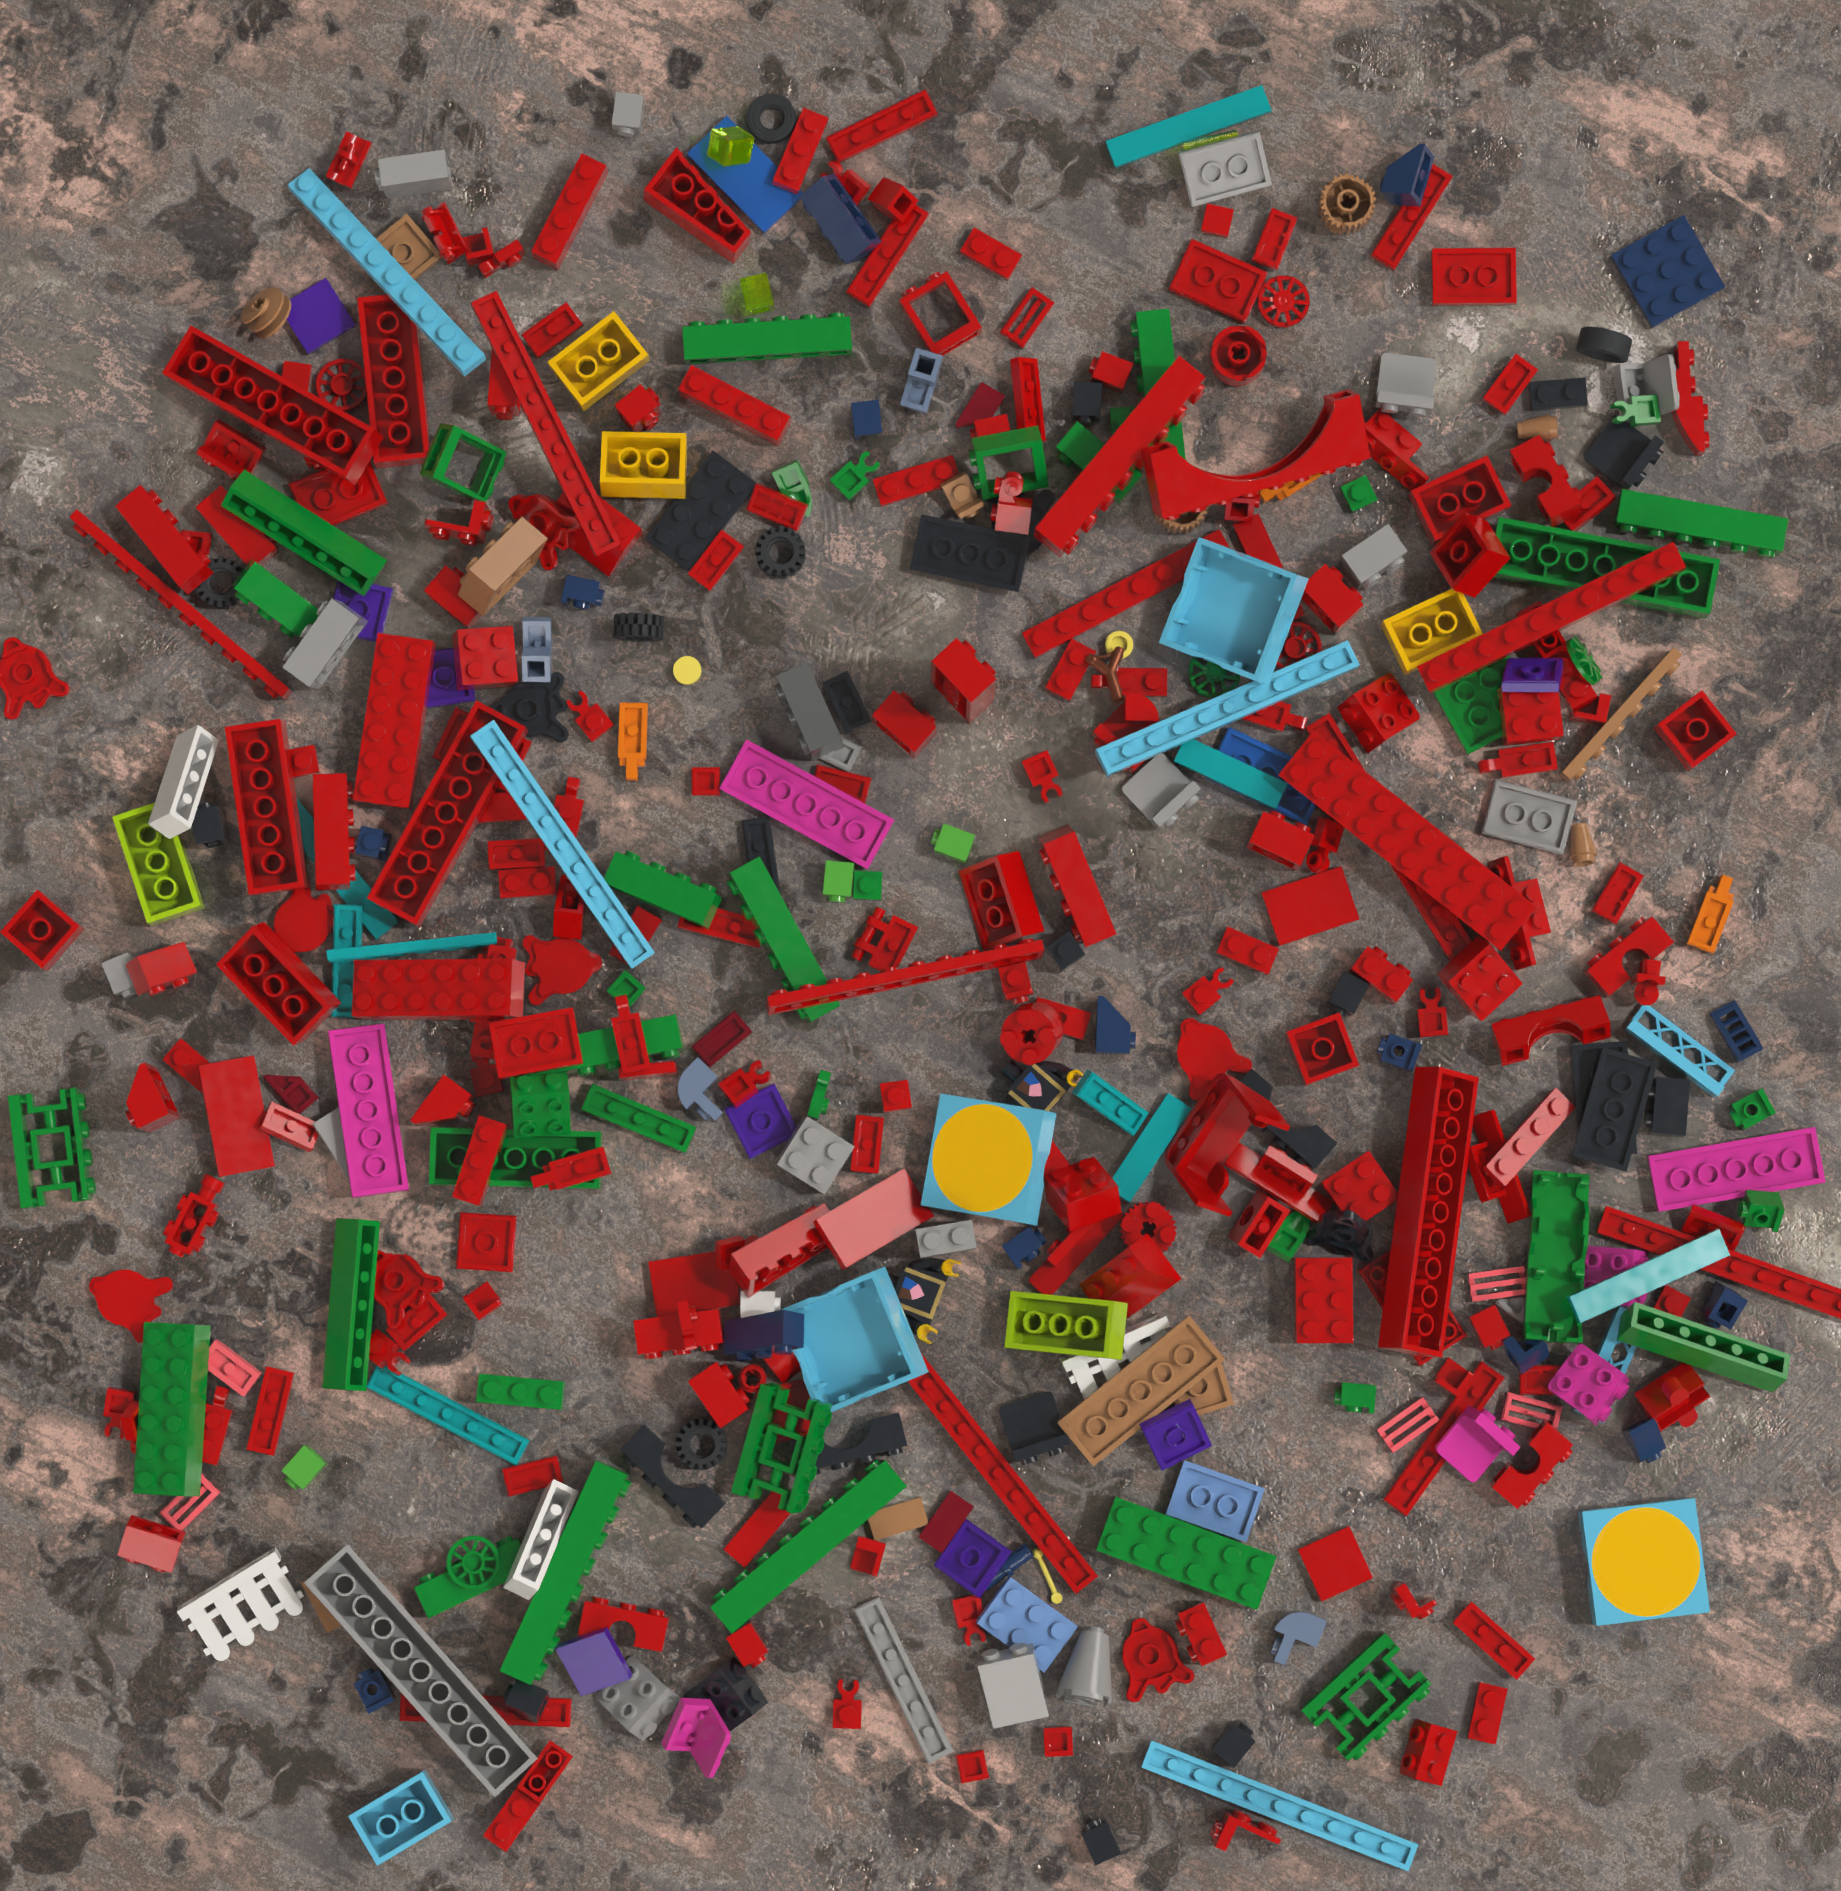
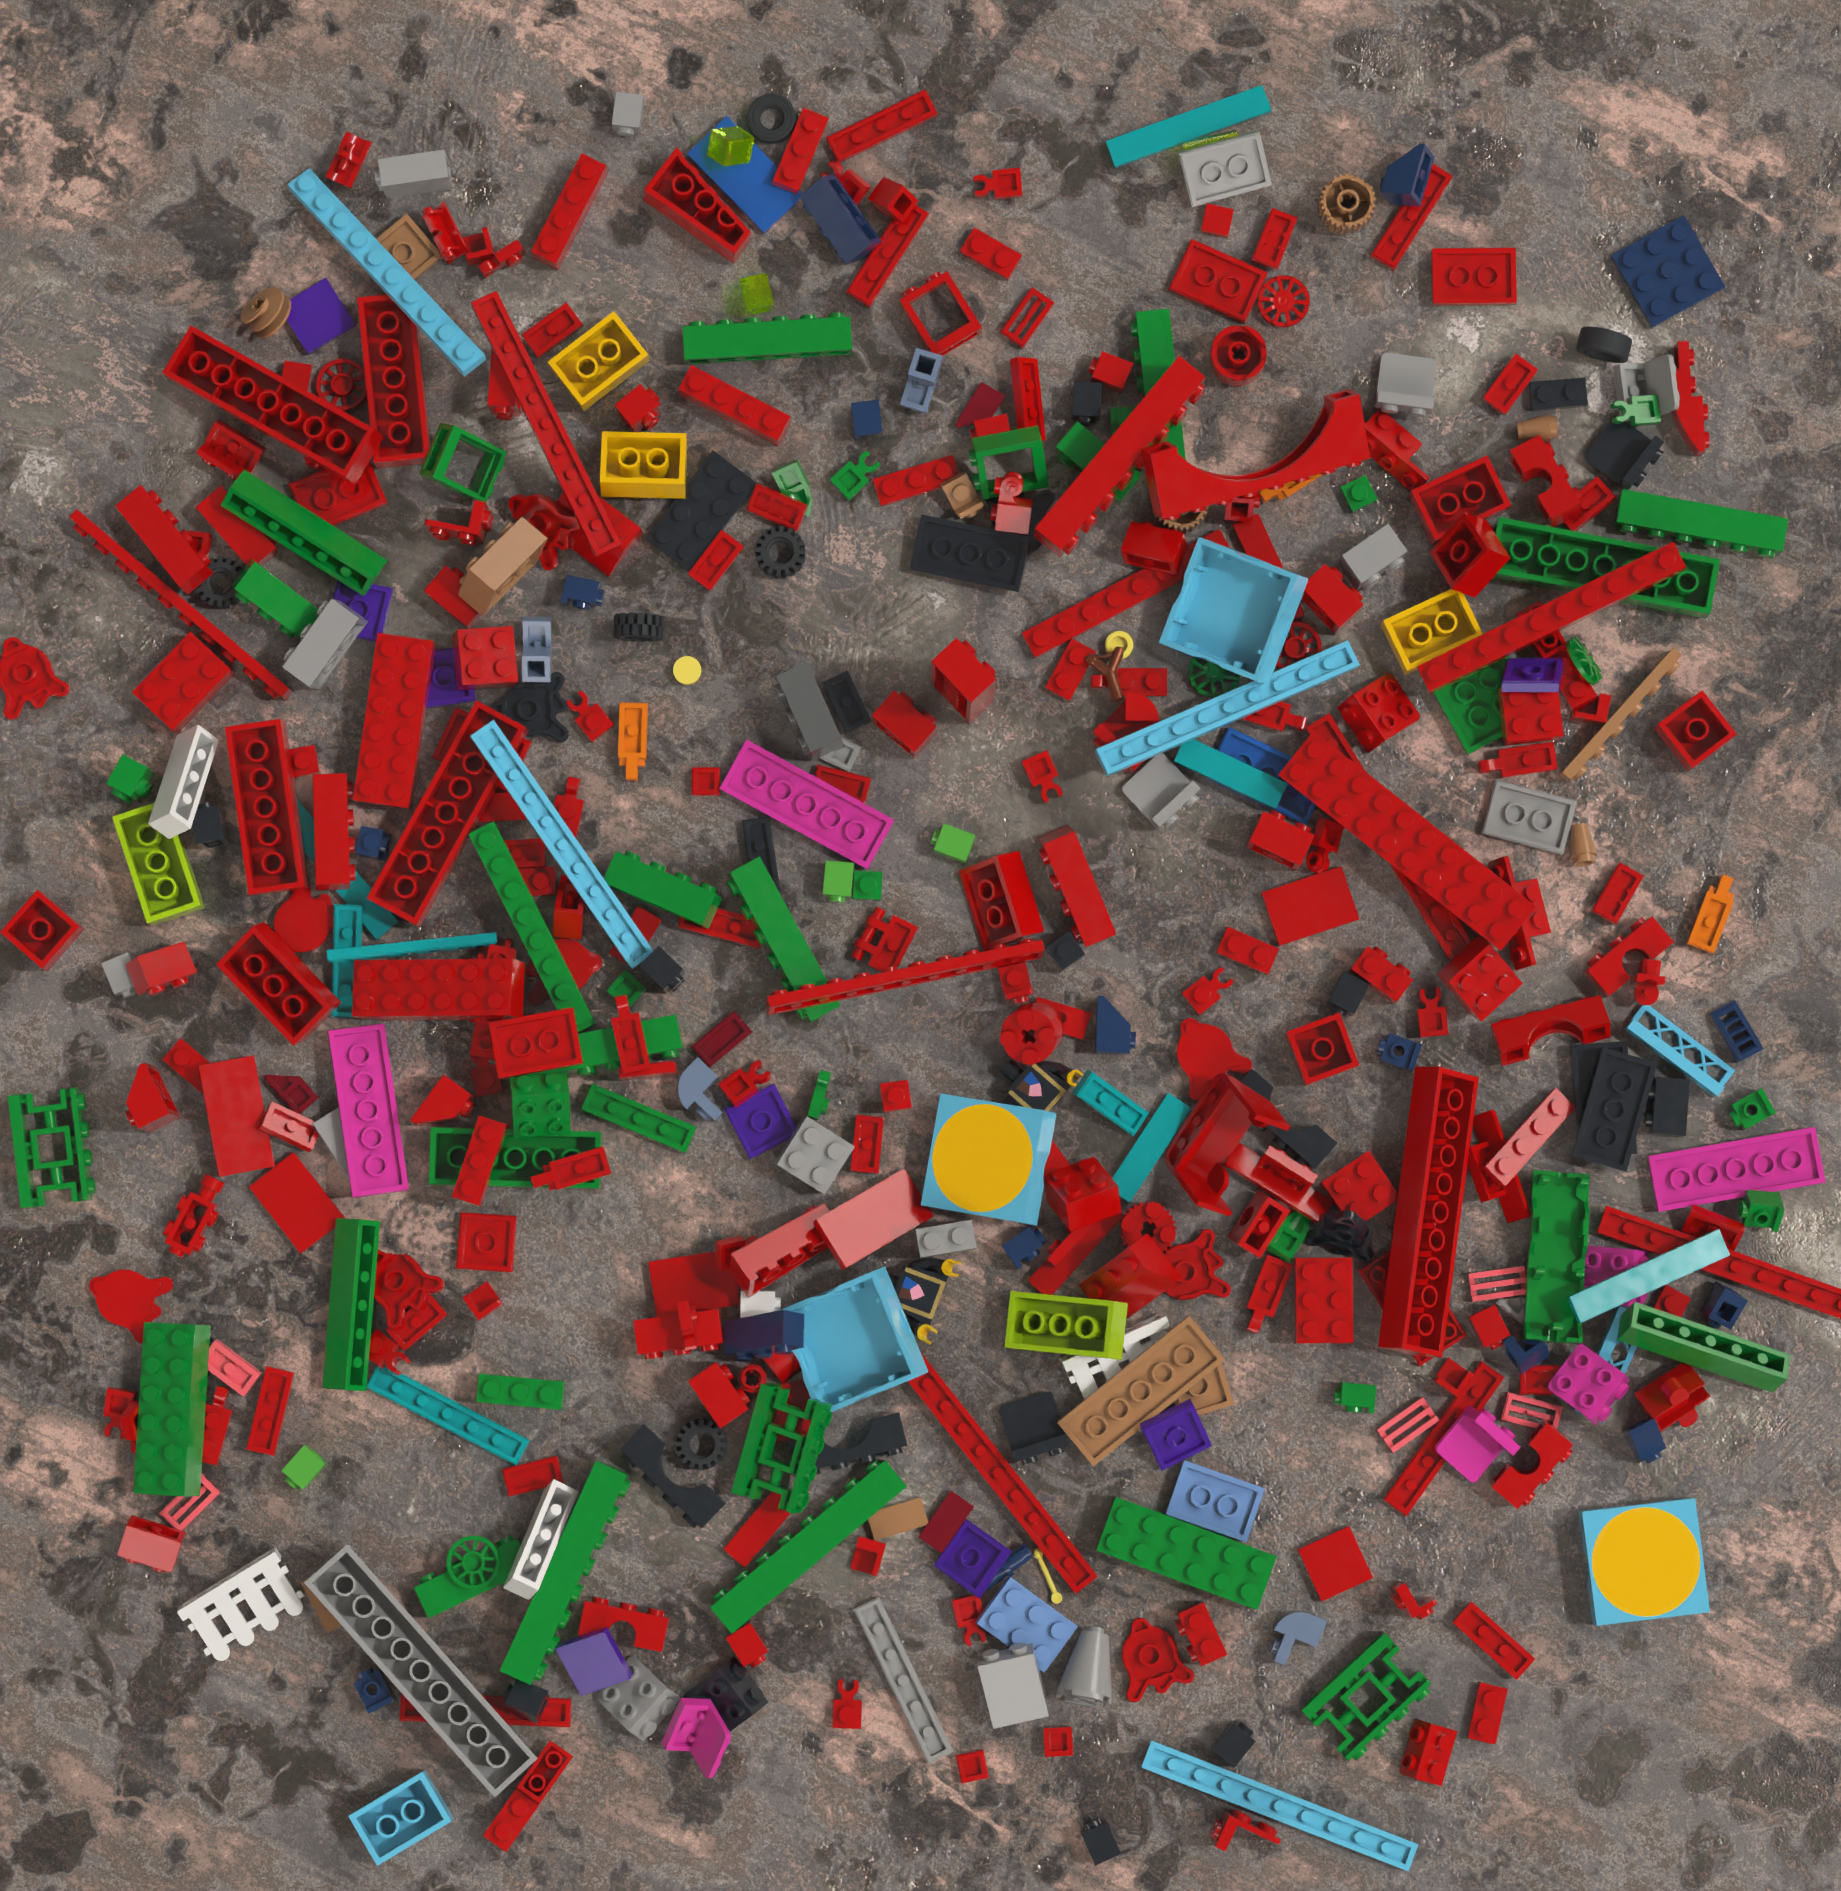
(130, 780): none -> green brick
(183, 683): none -> red brick
(297, 1202): none -> red tile
(530, 924): none -> green brick
(663, 970): none -> black brick
(1004, 184): none -> red plate
(1154, 547): none -> red brick
(1196, 1266): none -> red tile
(1267, 1291): none -> red plate

